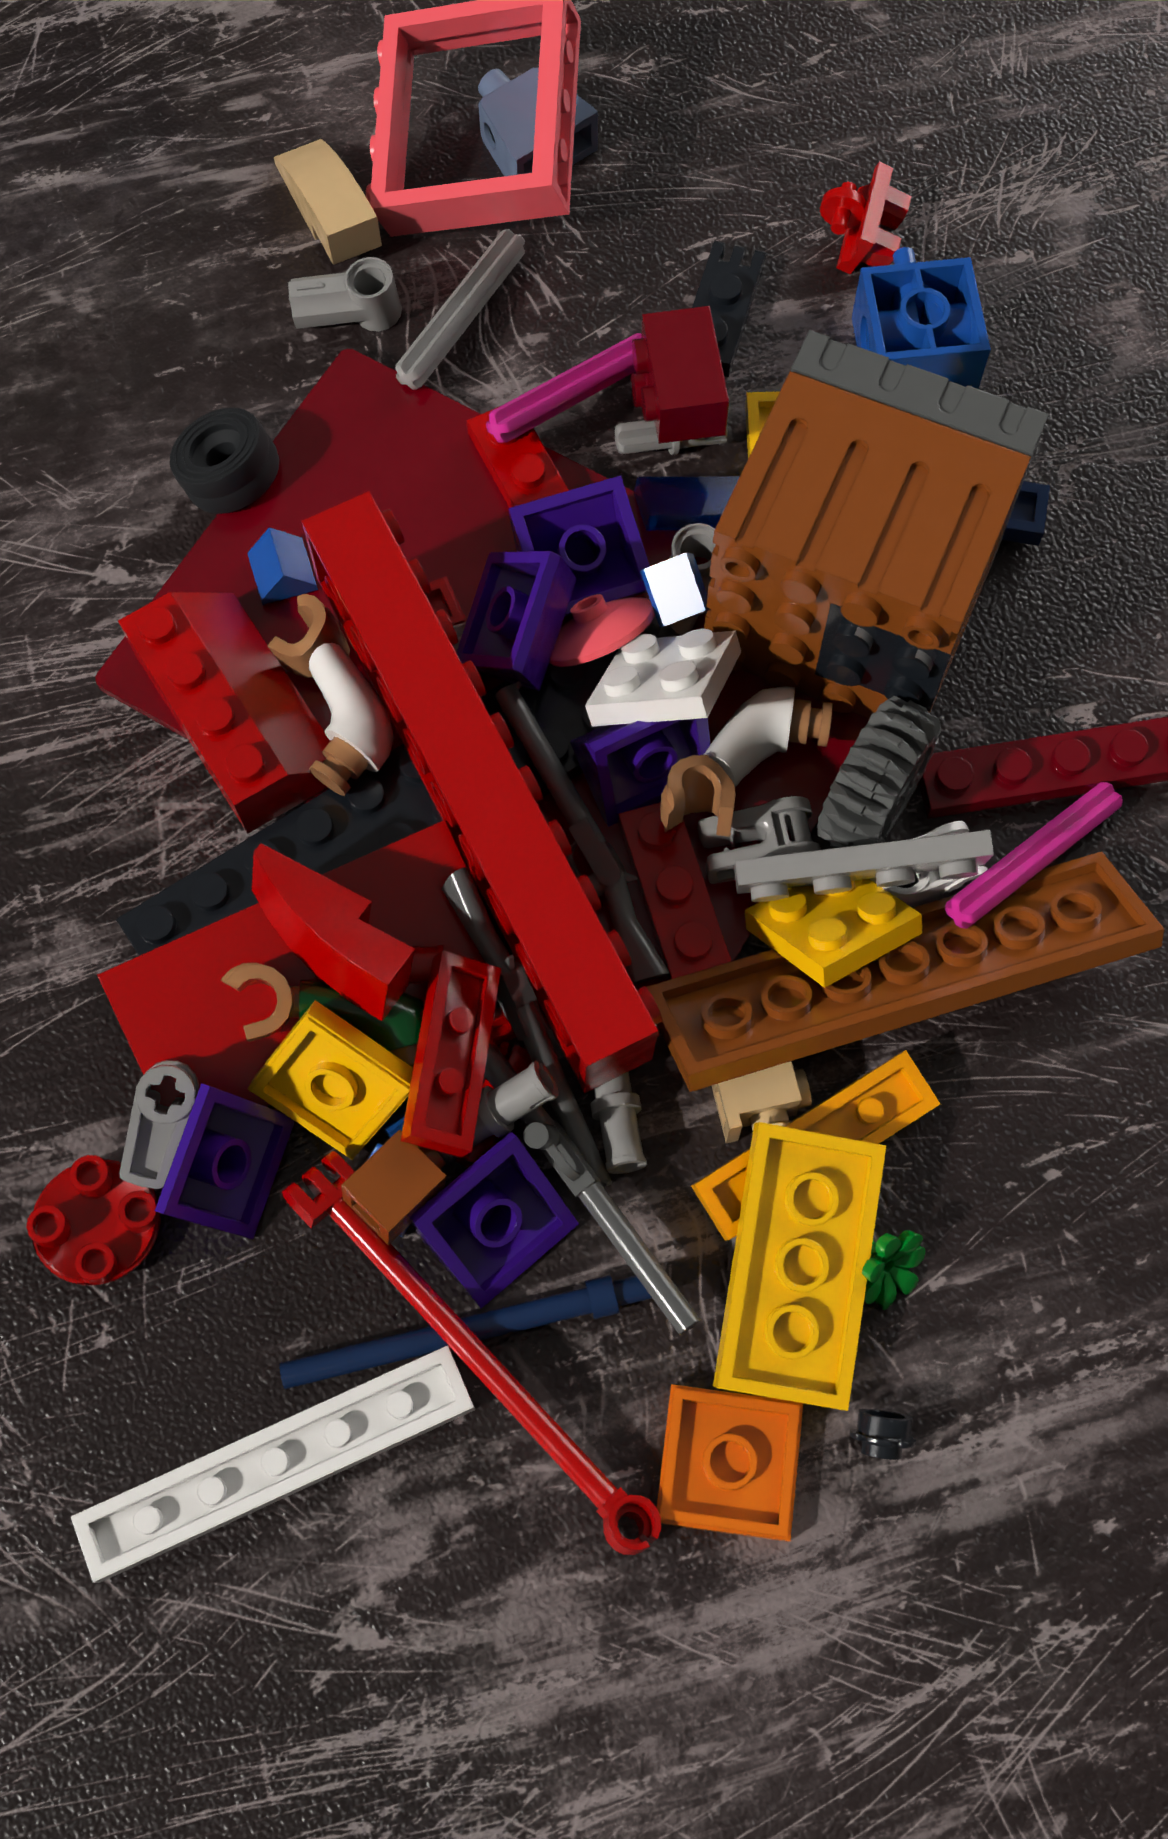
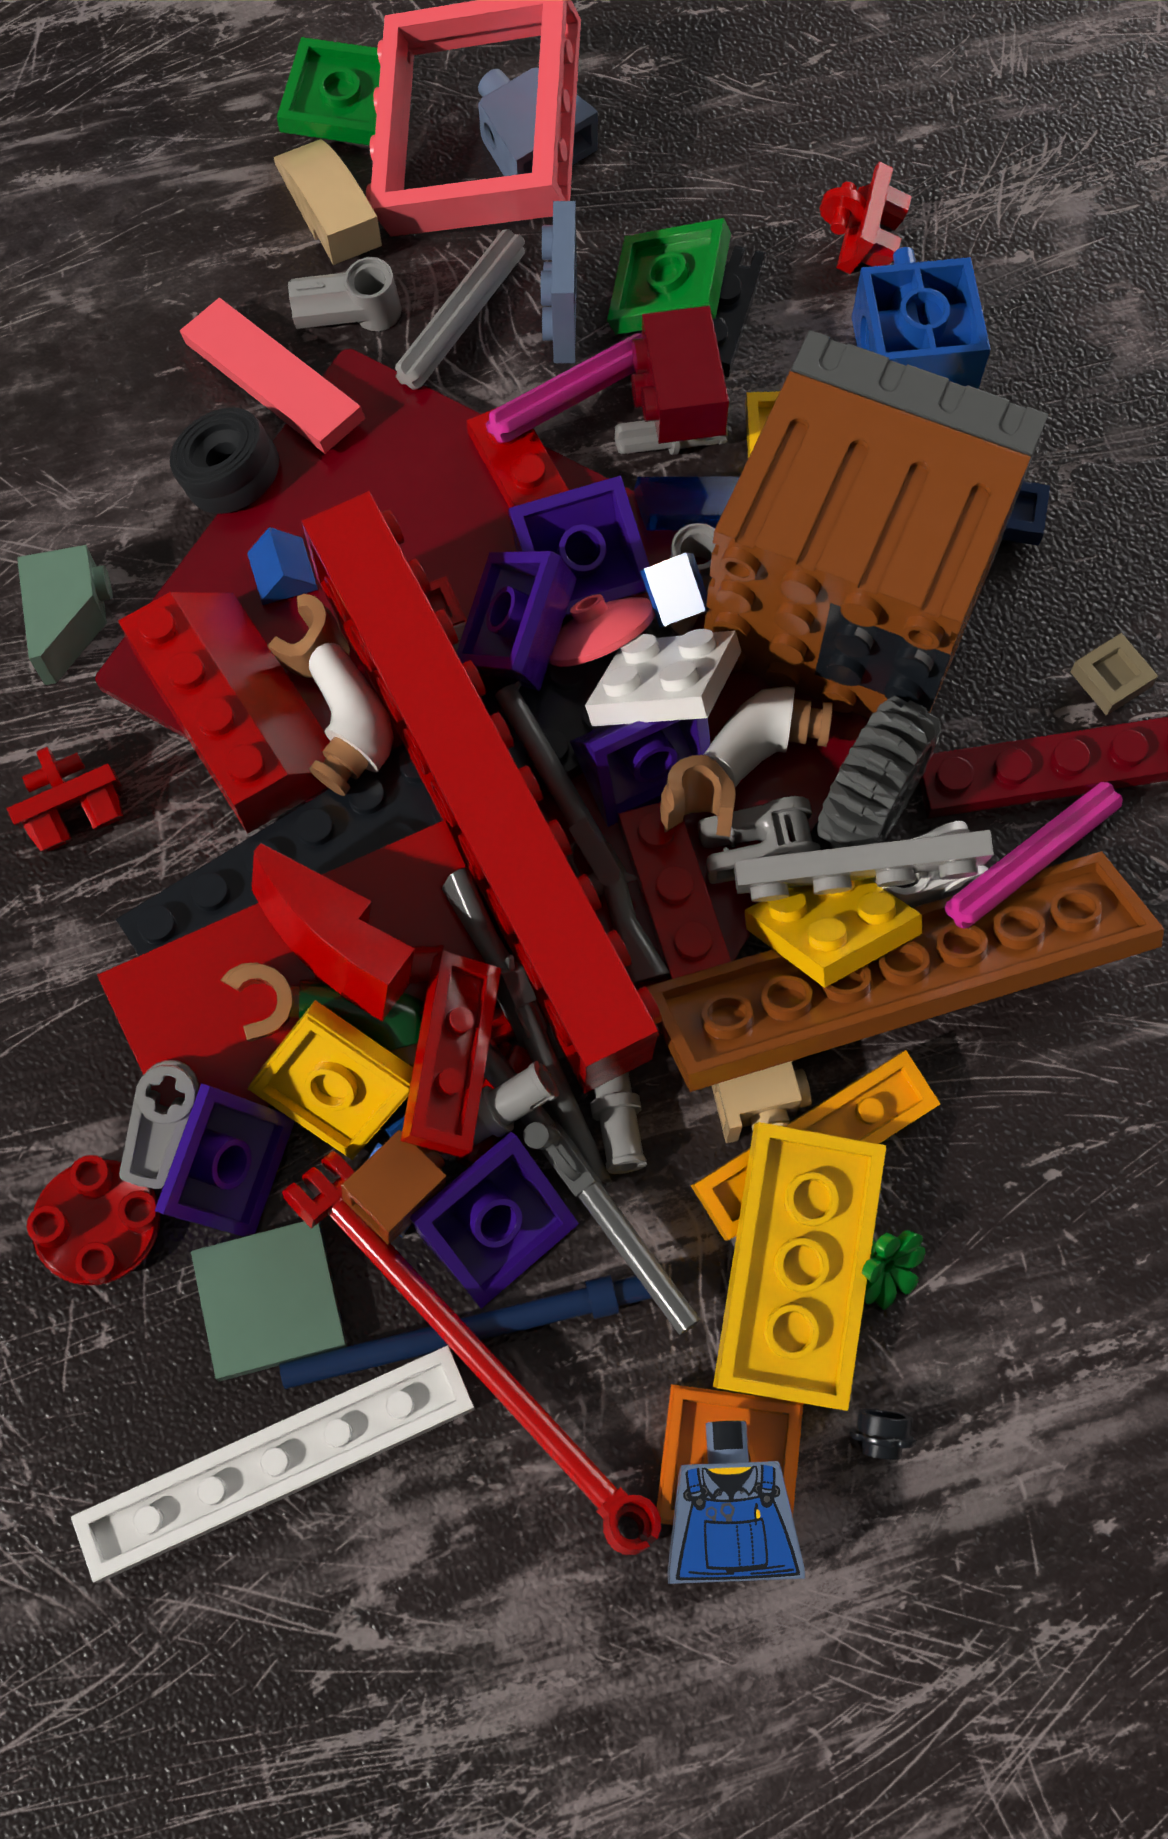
(41, 813): none -> red hips
(61, 607): none -> sand green slope
(268, 1299): none -> sand green tile
(273, 375): none -> coral tile
(331, 92): none -> green plate
(560, 282): none -> sand blue plate
(669, 272): none -> green plate
(732, 1516): none -> torso
(1114, 674): none -> dark tan plate

